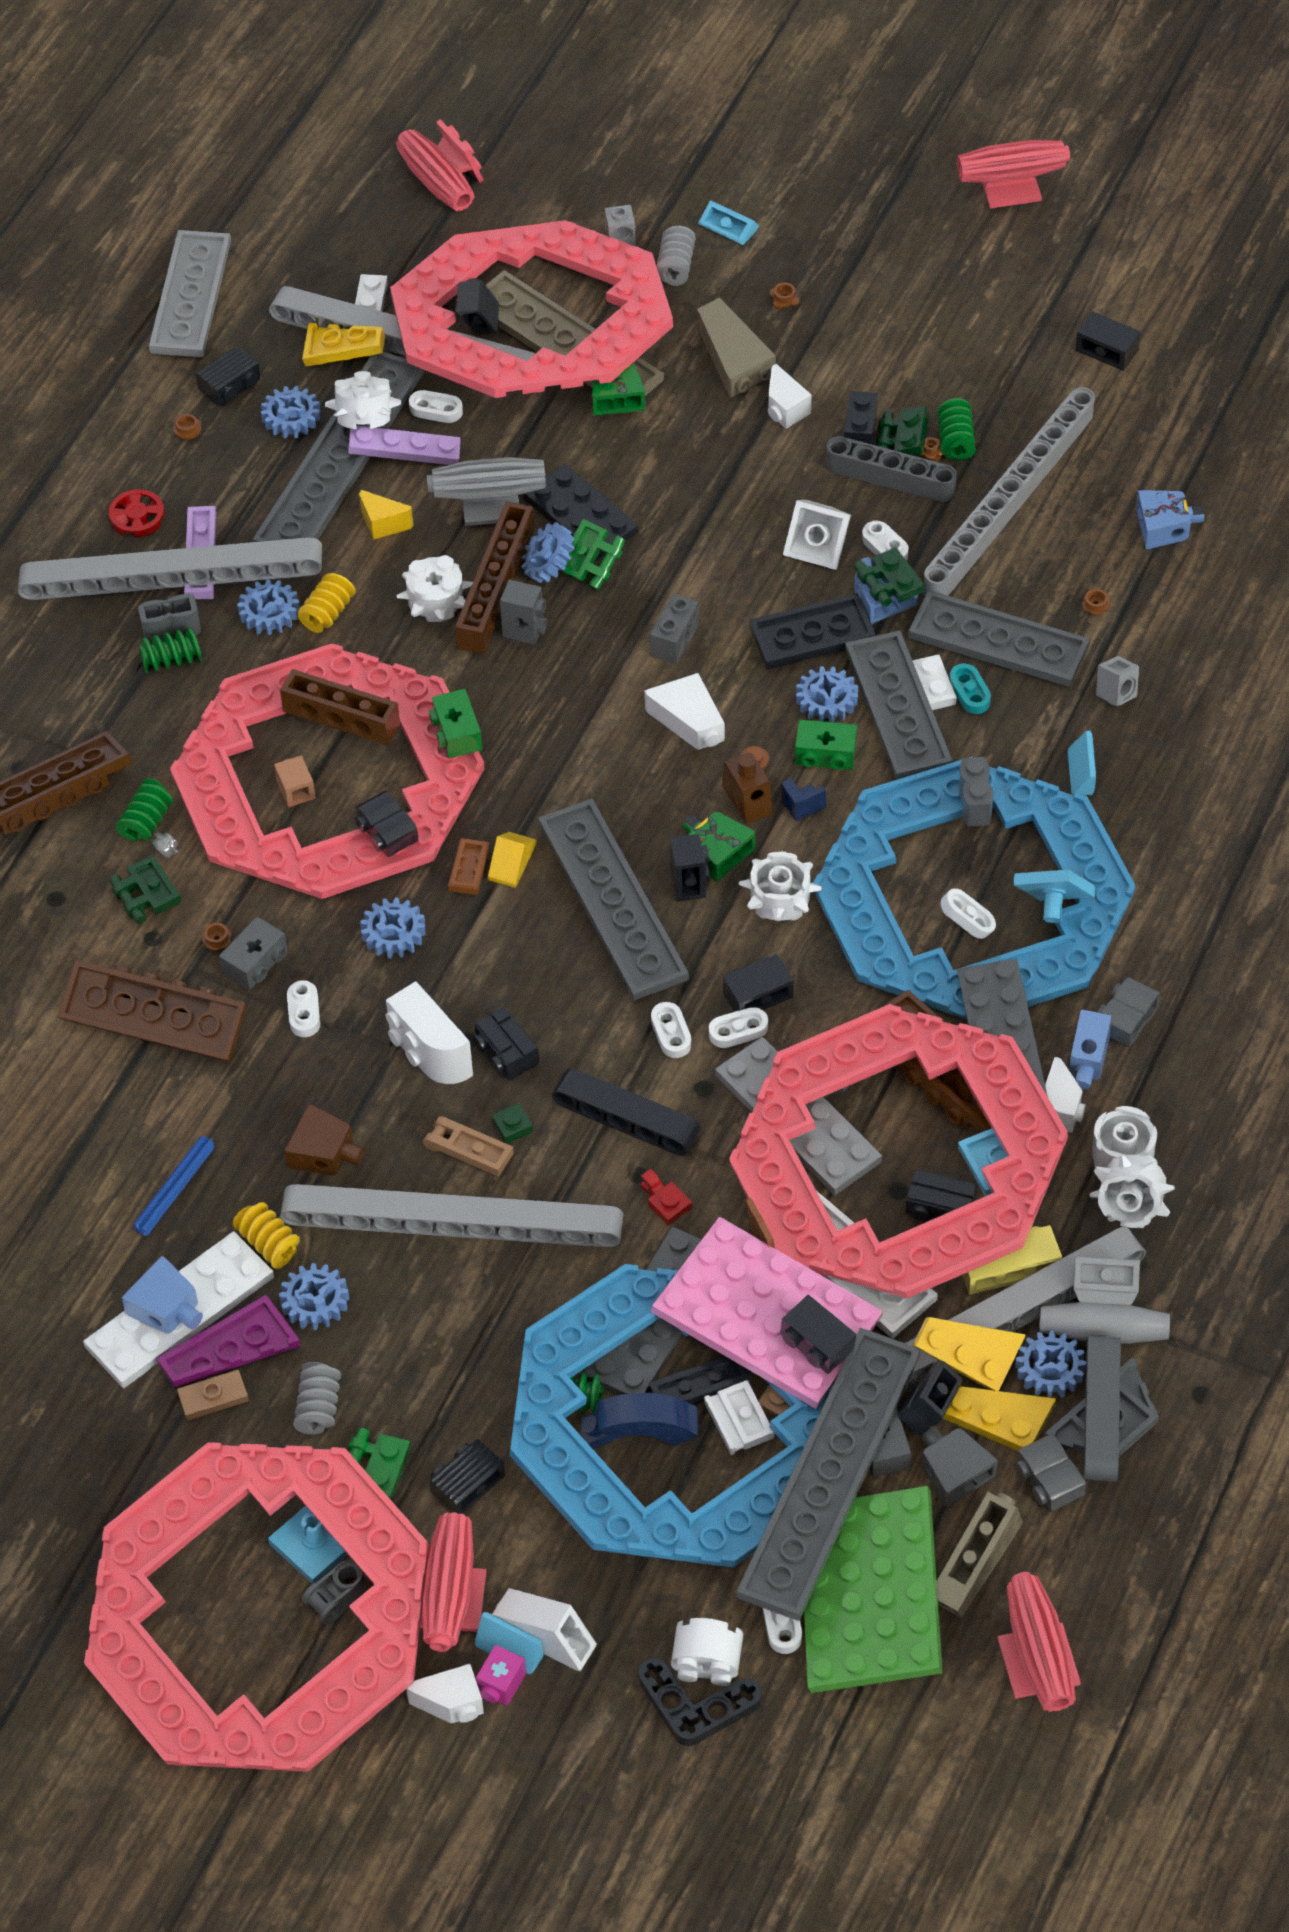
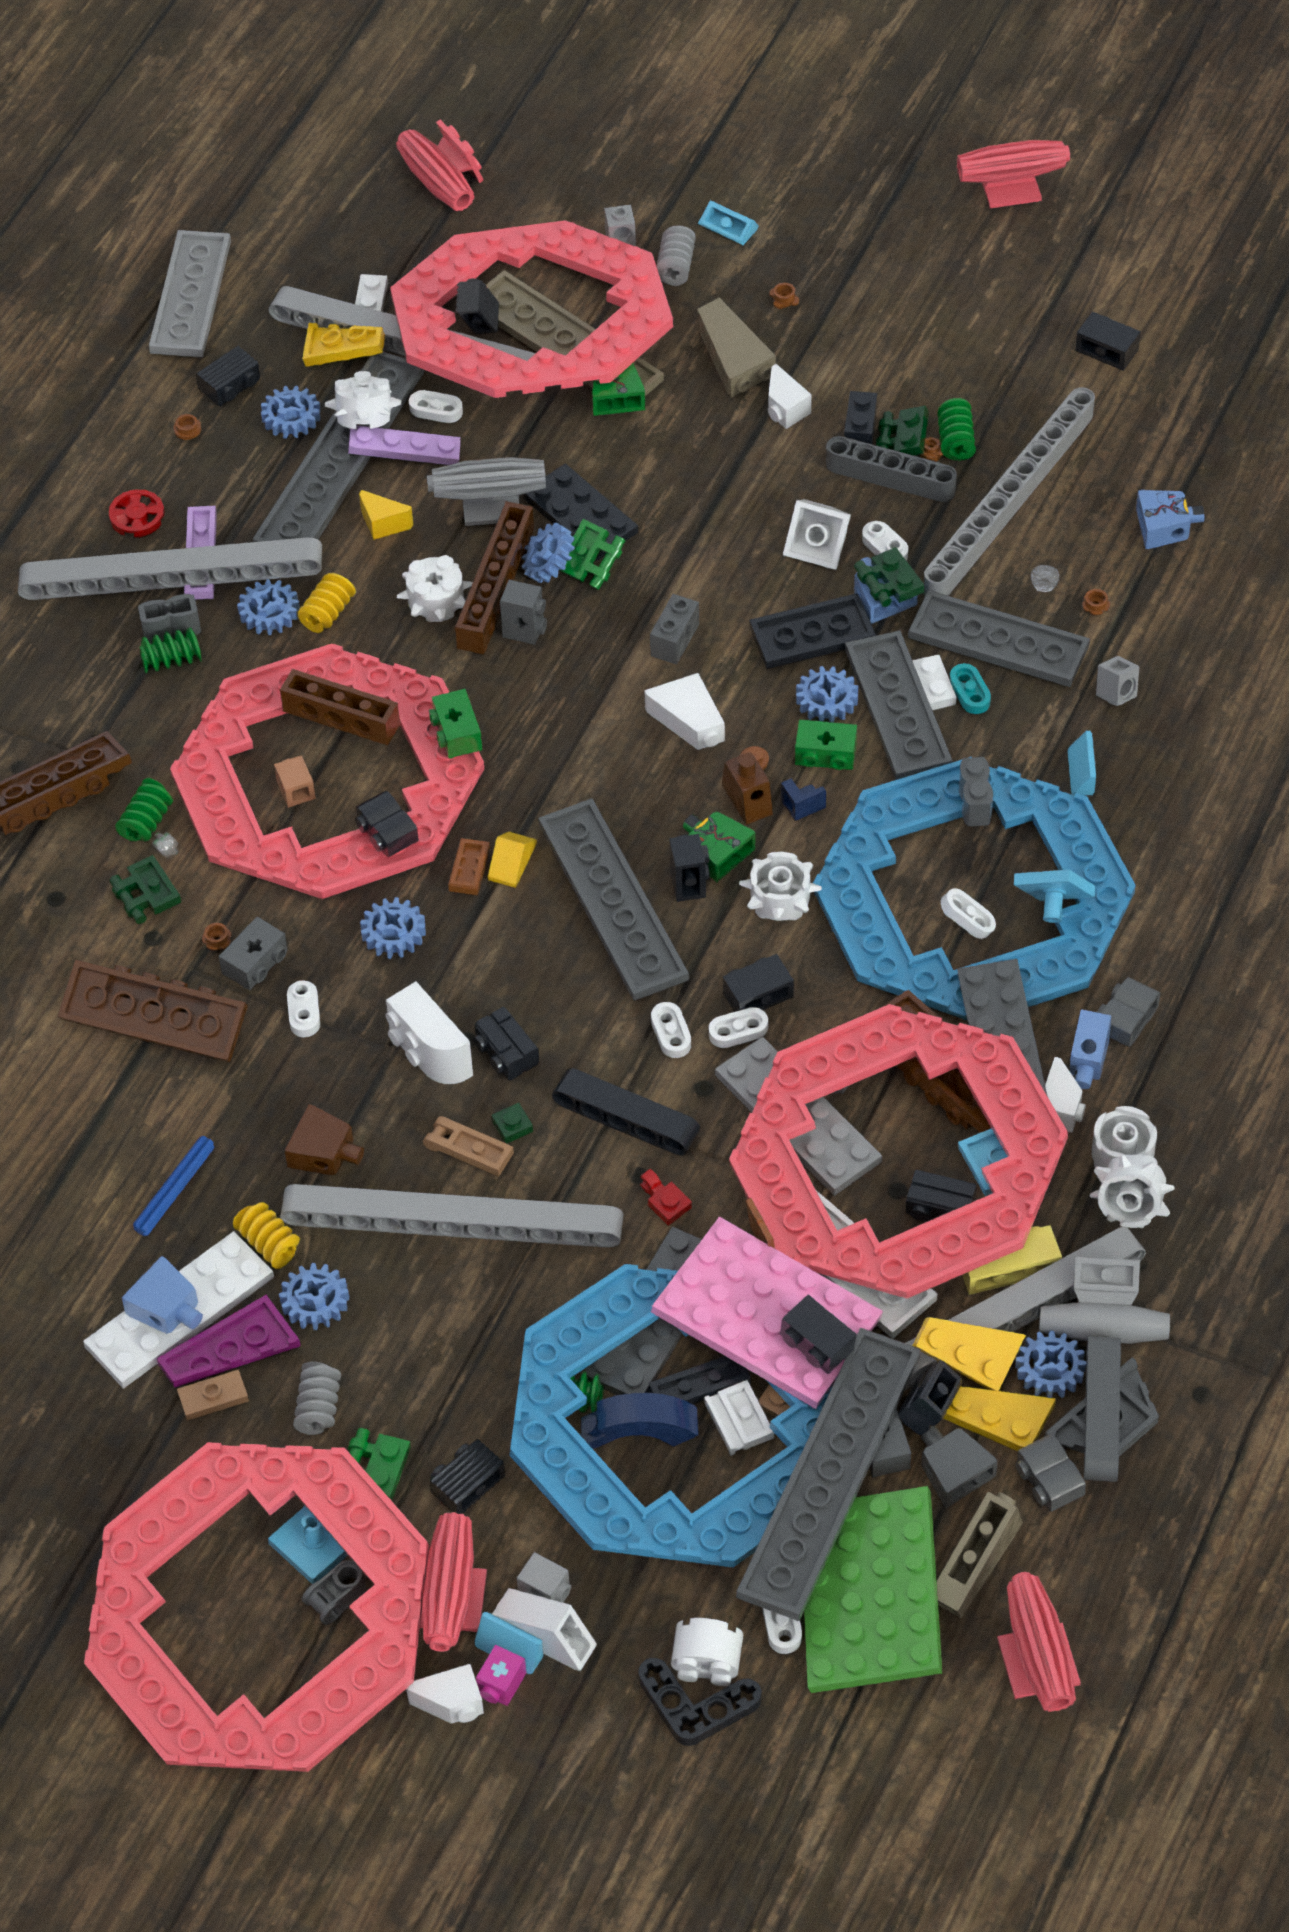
(544, 1579): none -> light grey brick
(1044, 578): none -> clear plate

